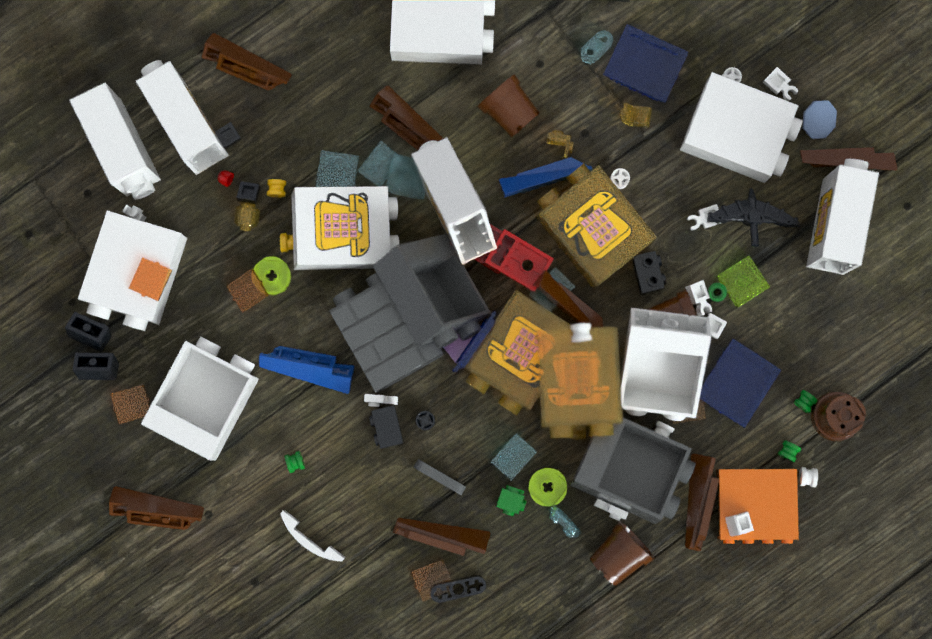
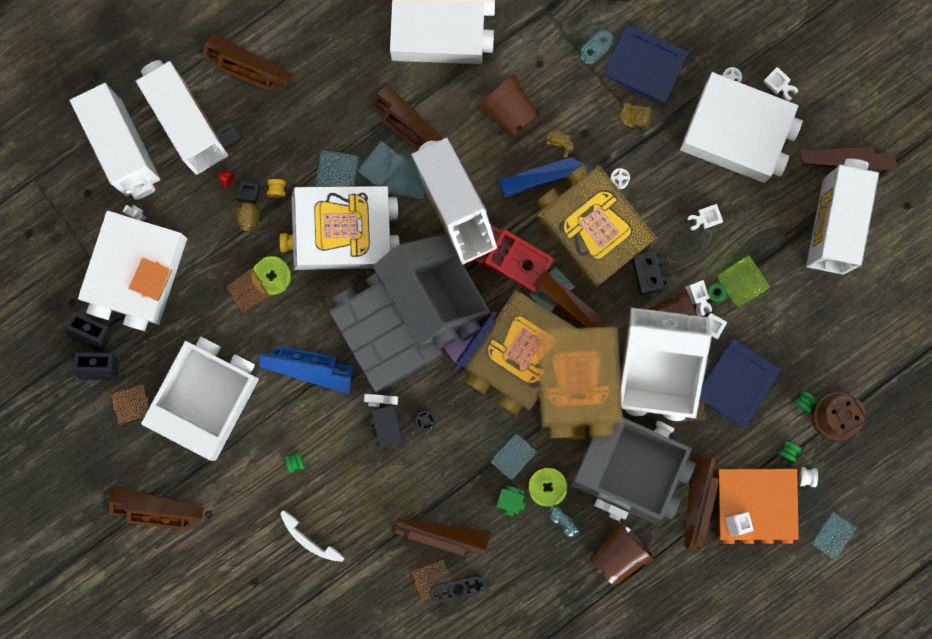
(439, 477): dark grey beam -> none
(581, 332): white wheel -> none
(753, 214): black bar -> none
(819, 119): sand blue piece -> none
(833, 535): none -> clear light blue plate

